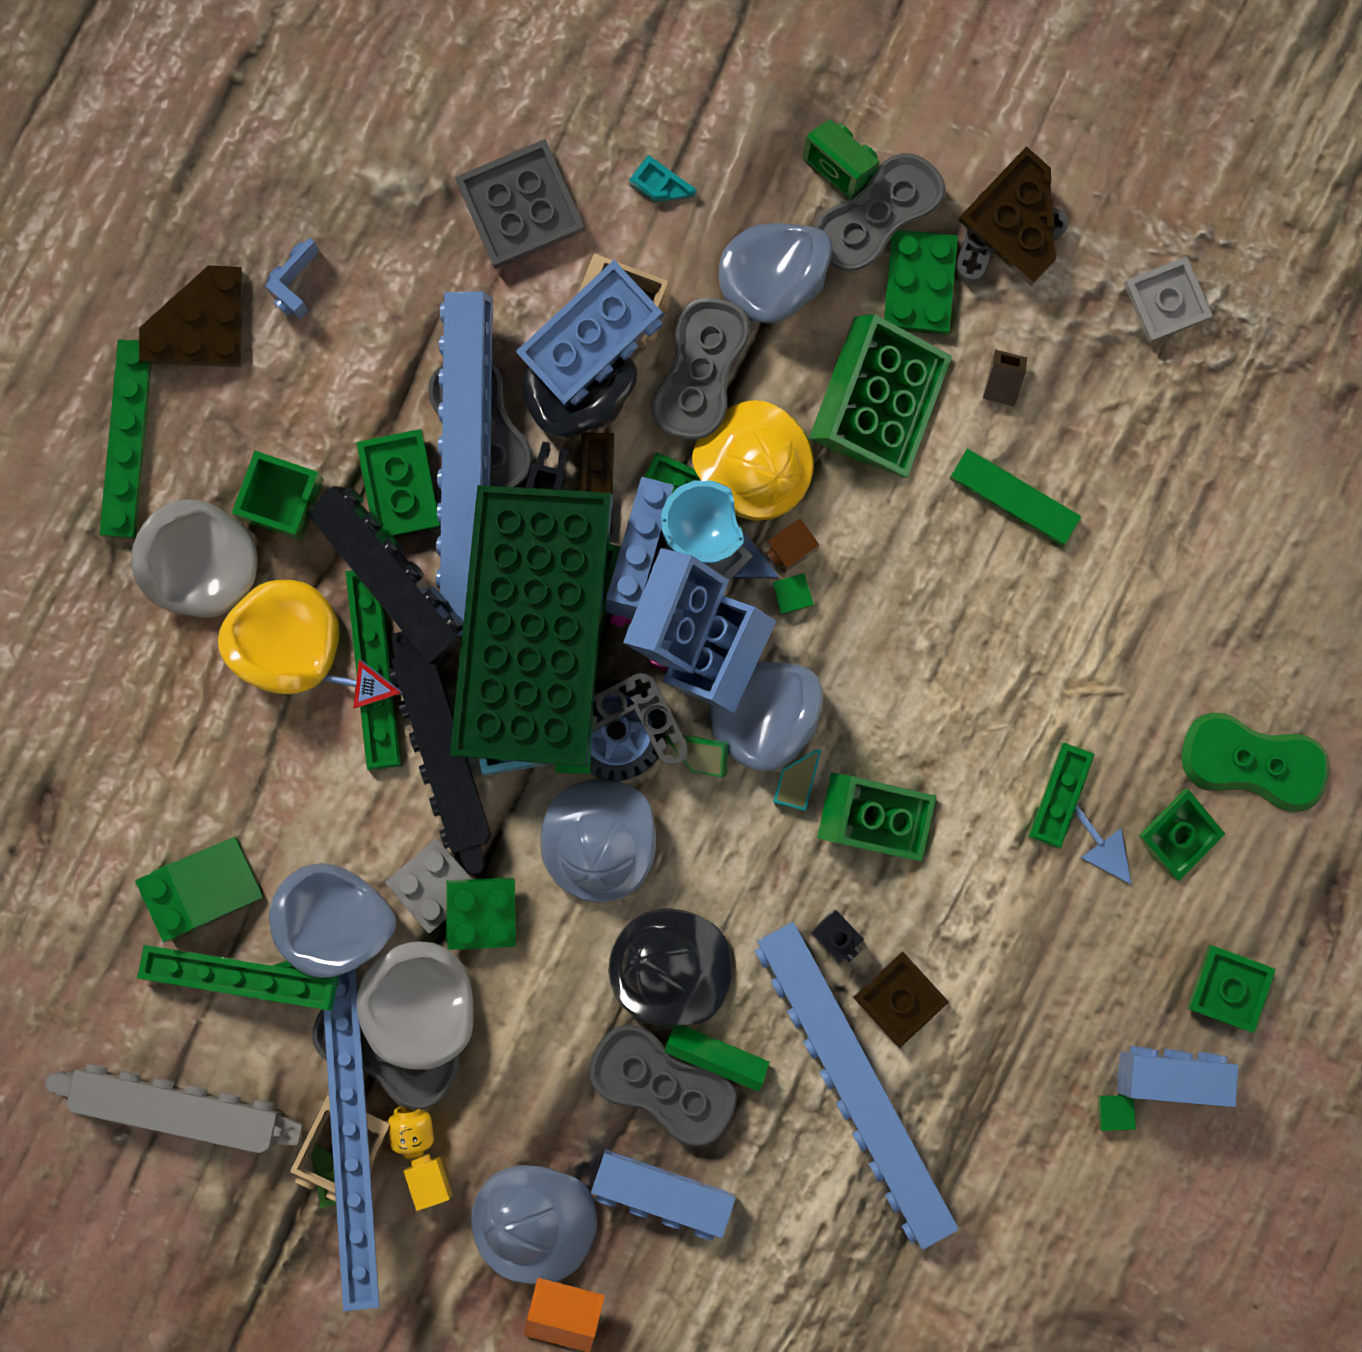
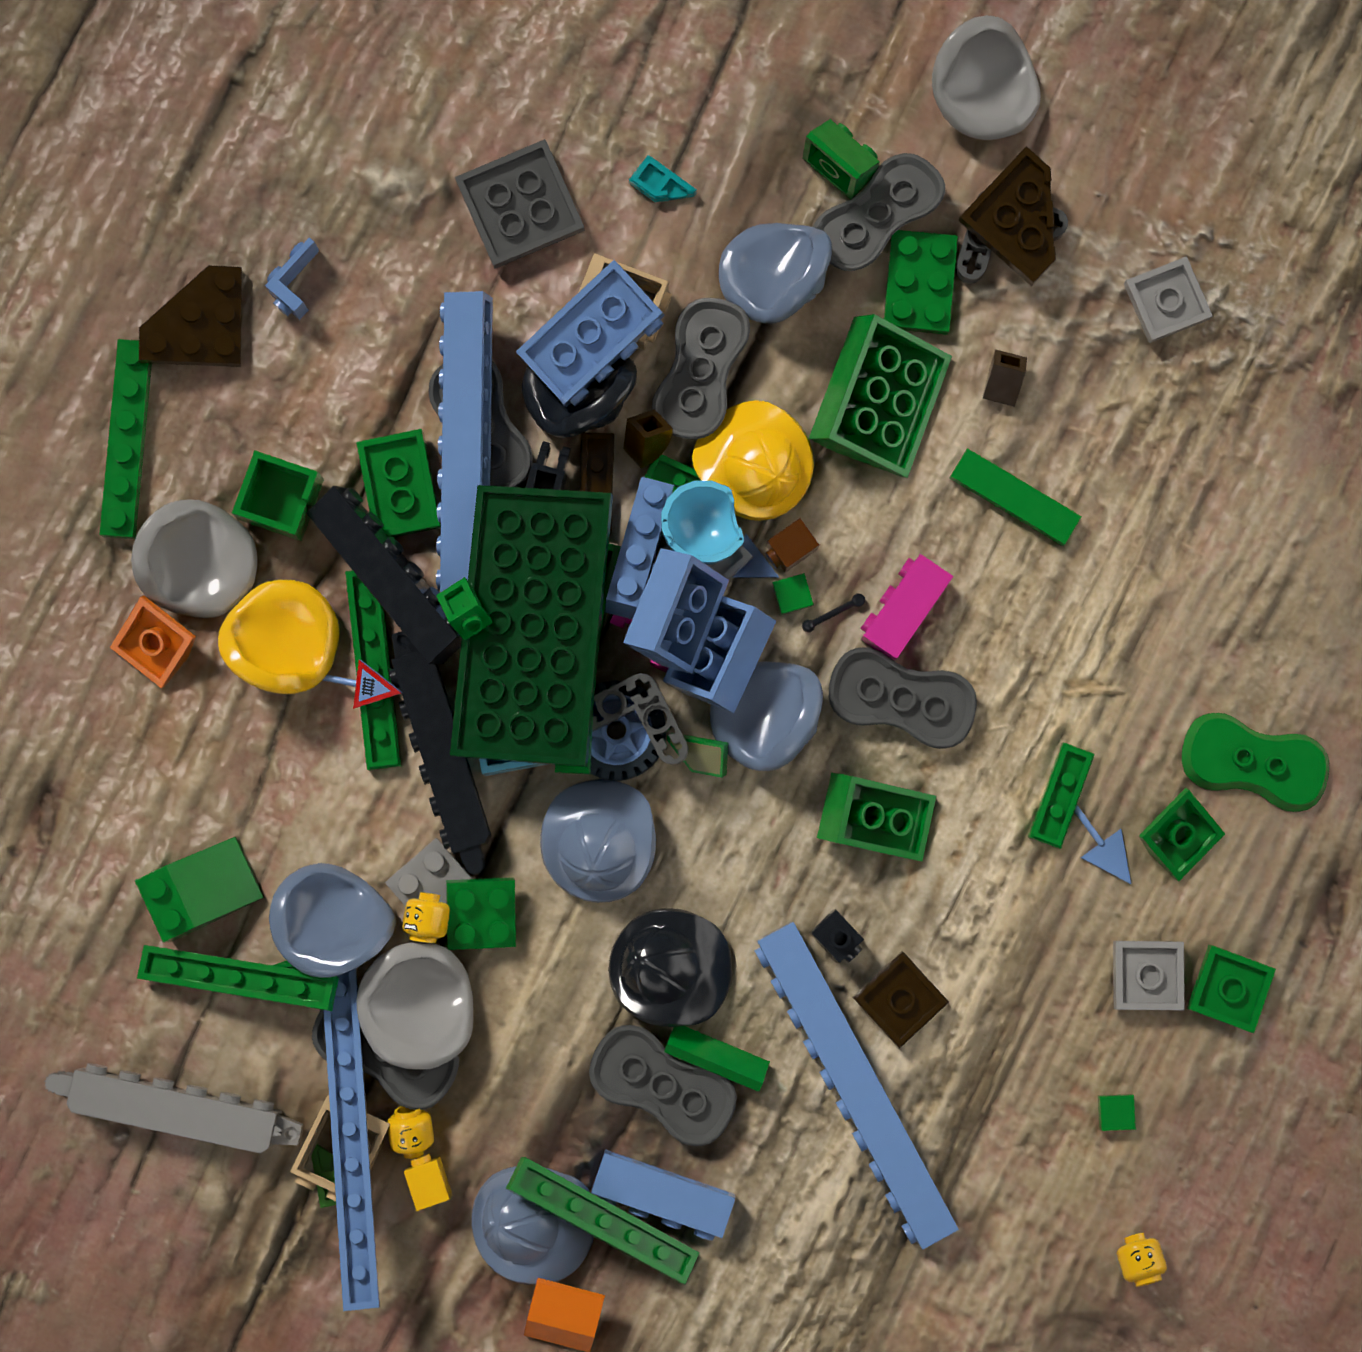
(153, 642): none -> orange slope
(426, 918): none -> yellow head
(463, 609): none -> green bracket
(602, 1220): none -> green plate
(646, 437): none -> dark brown brick
(797, 781): olive tile -> none
(857, 601): none -> black hinge
(905, 606): none -> dark pink brick
(926, 704): none -> dark grey plate
(986, 80): none -> light grey piece
(1141, 1260): none -> yellow head
(1148, 975): none -> light grey plate
(1177, 1076): medium blue brick -> none

